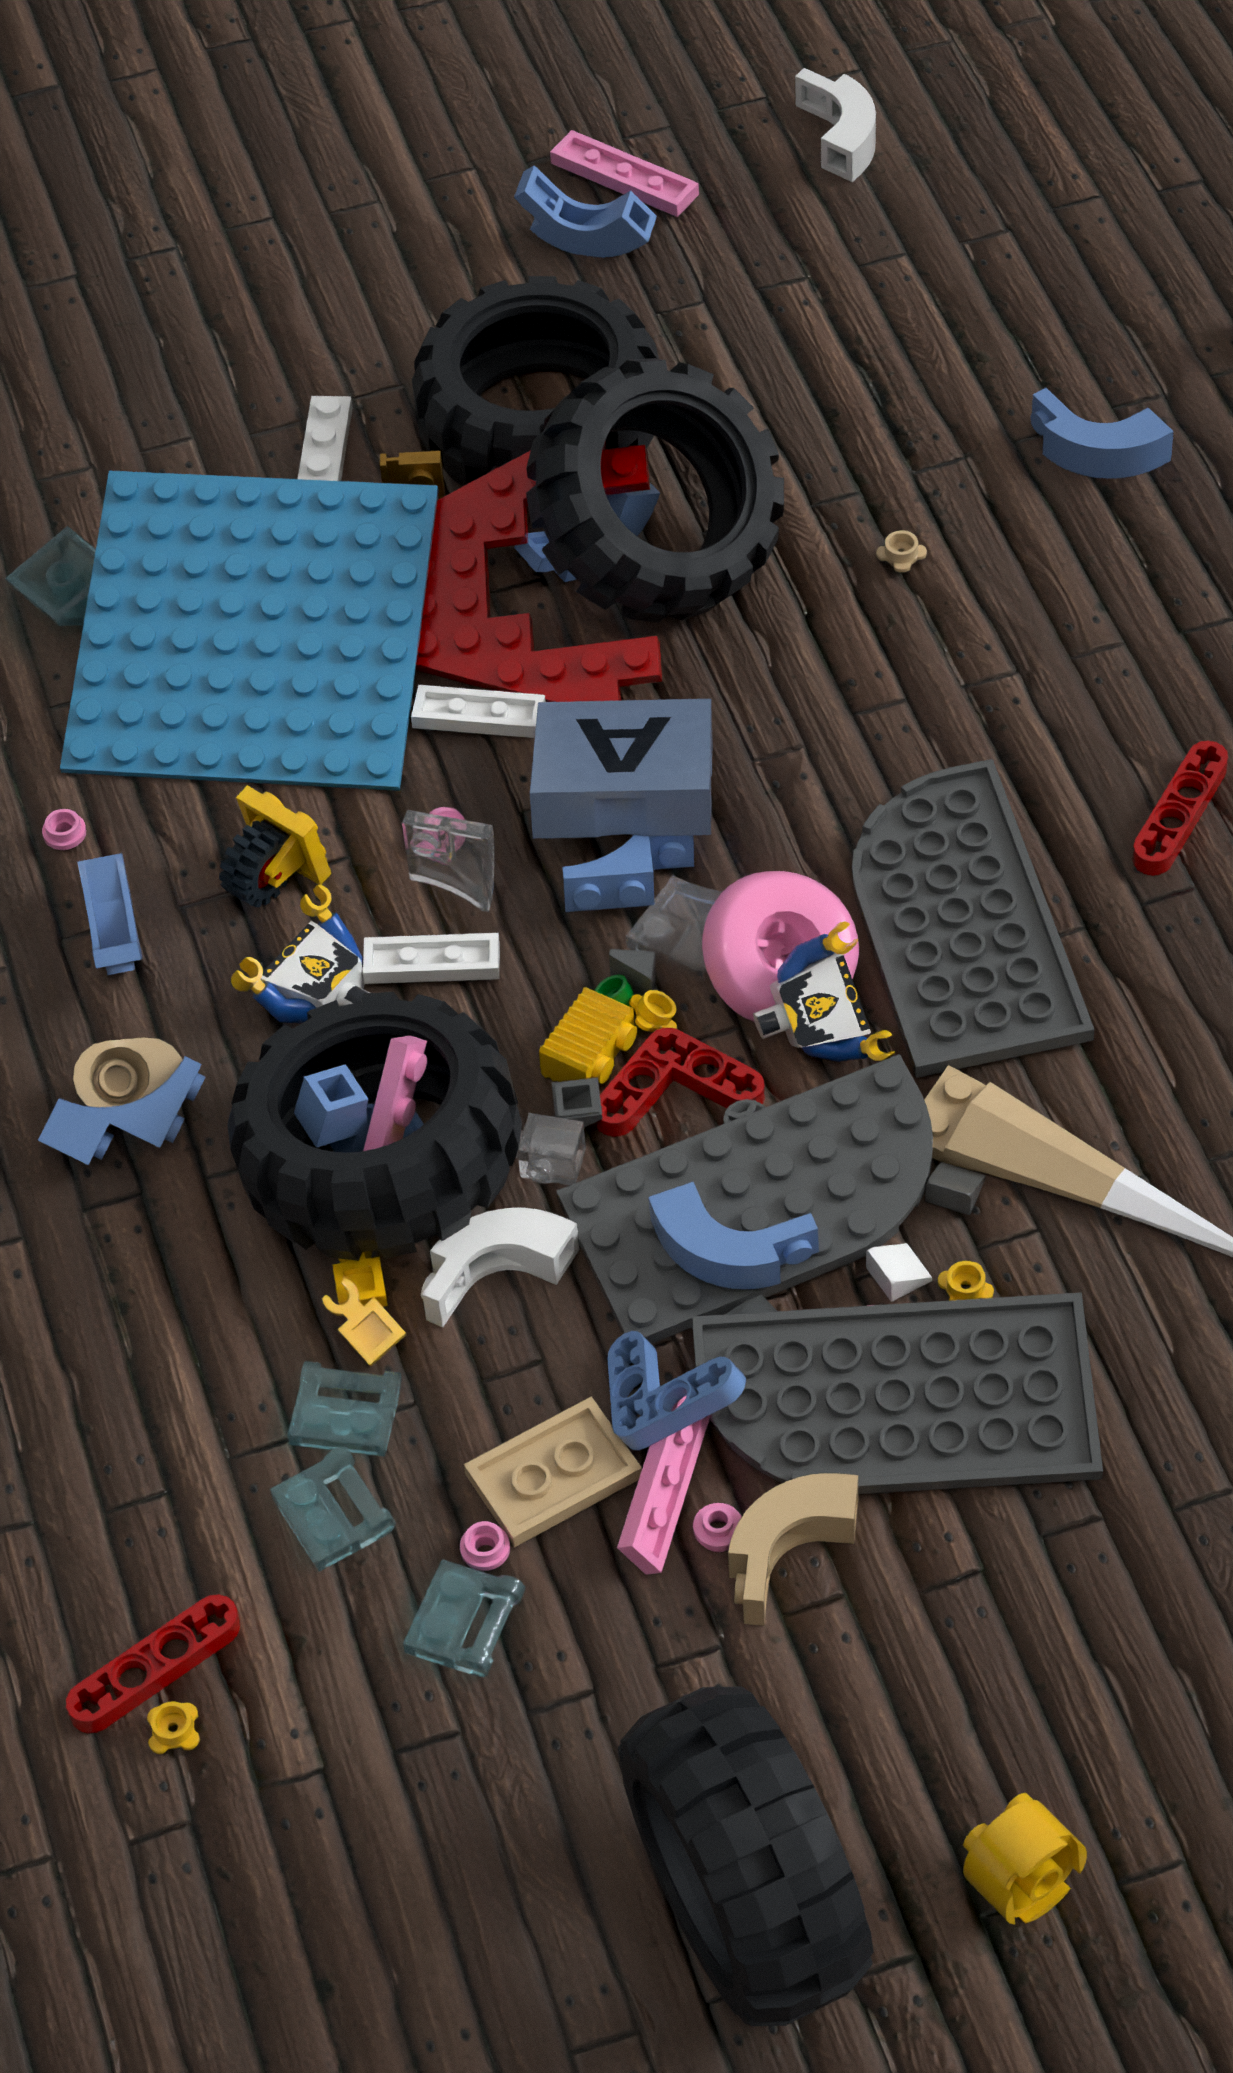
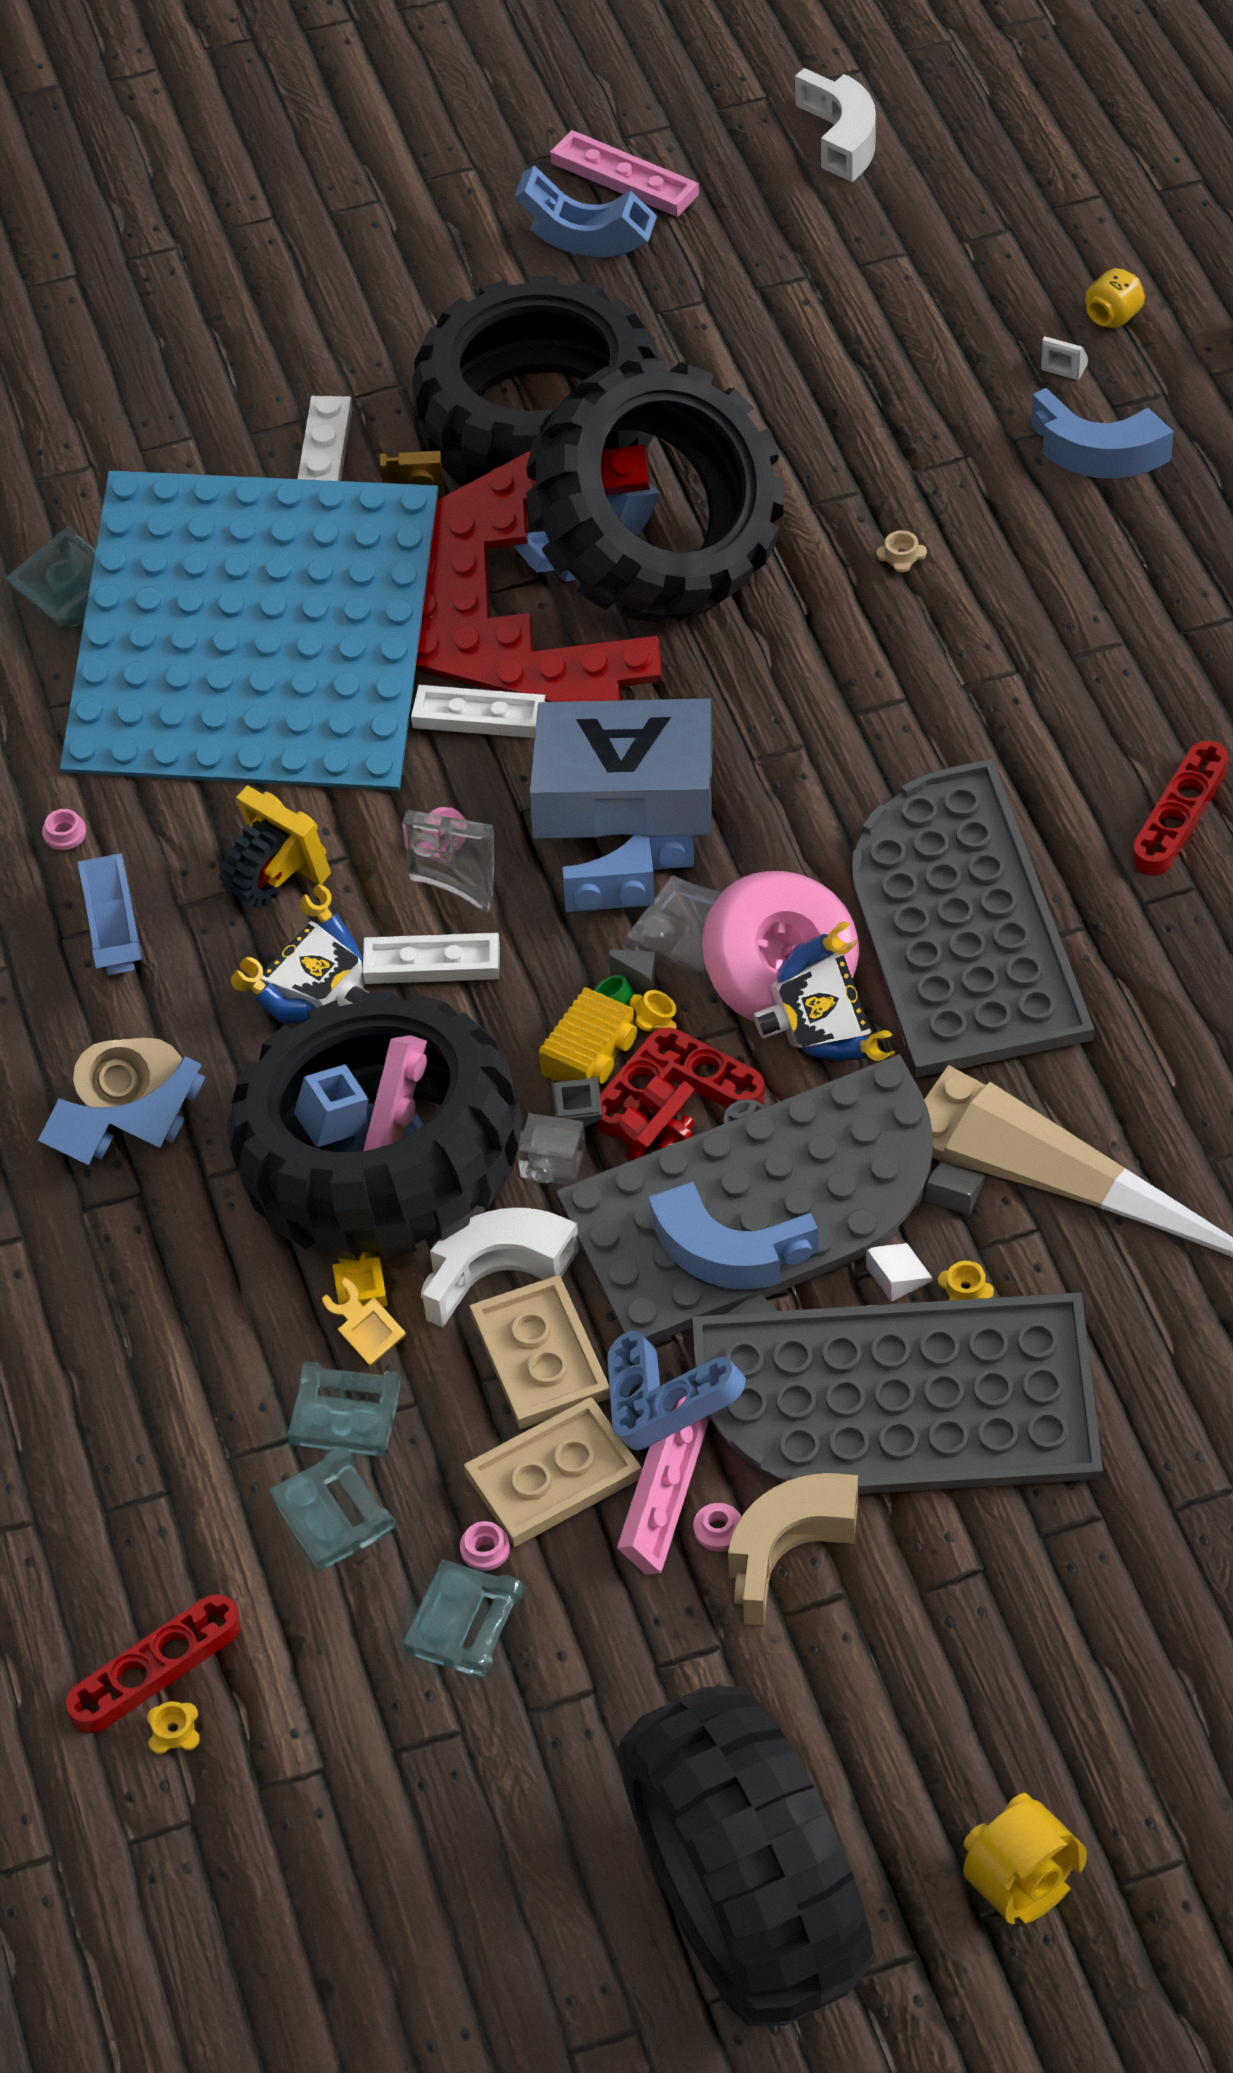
(539, 1351): none -> tan plate
(666, 1103): none -> red hips
(1063, 358): none -> white slope
(1114, 298): none -> yellow head

